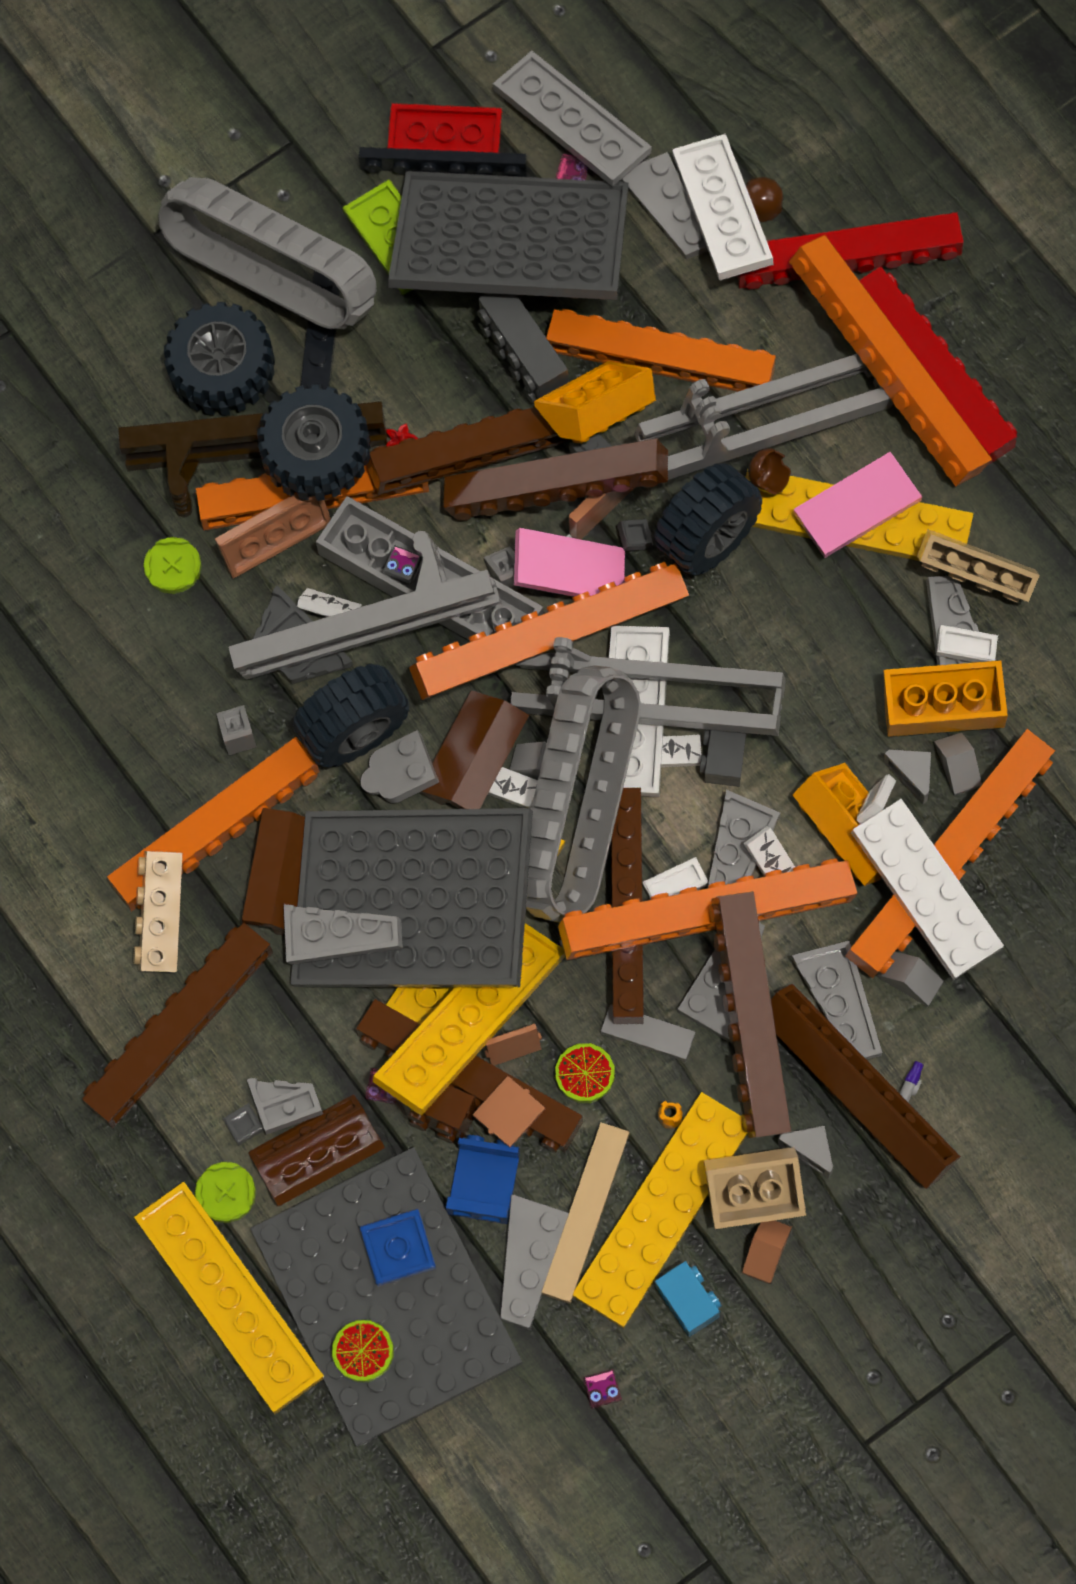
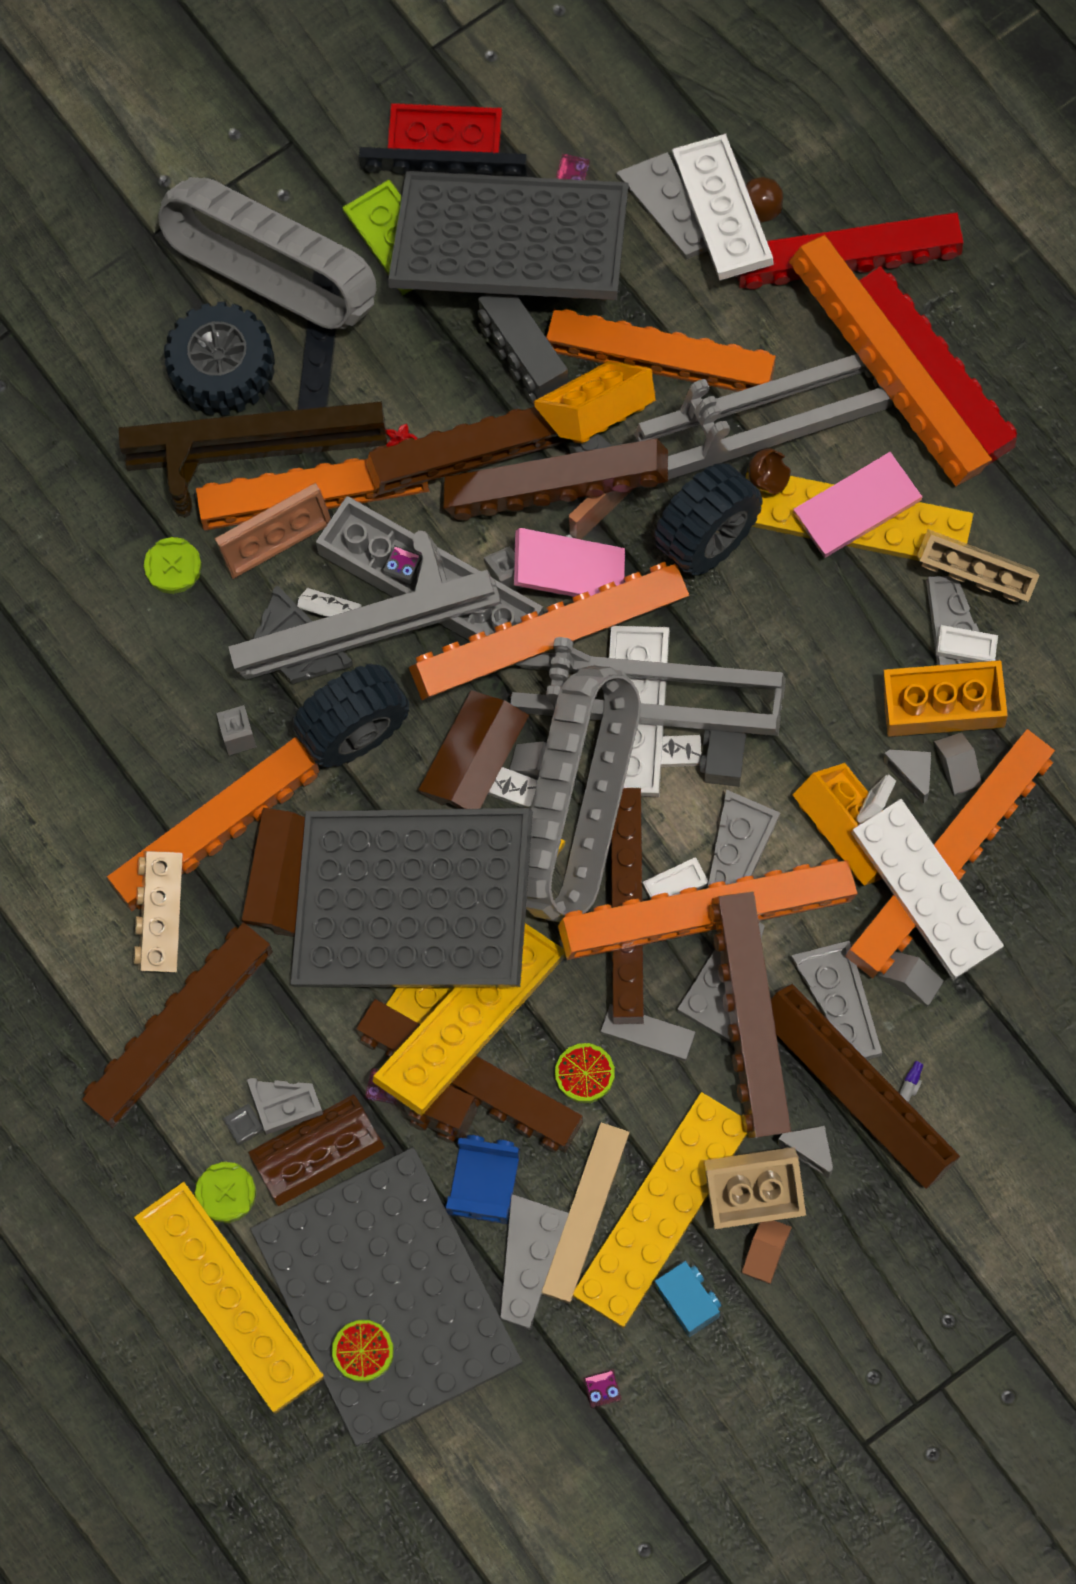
(314, 442): black wheel -> none
(329, 934): light grey wing -> none
(397, 1247): blue tile -> none
(400, 769): light grey plate -> none
(509, 1111): nougat piece -> none
(513, 1045): nougat piece -> none
(572, 118): light grey plate -> none
(635, 534): dark grey tile -> none
(670, 1122): light orange hose -> none
(768, 852): white tile -> none

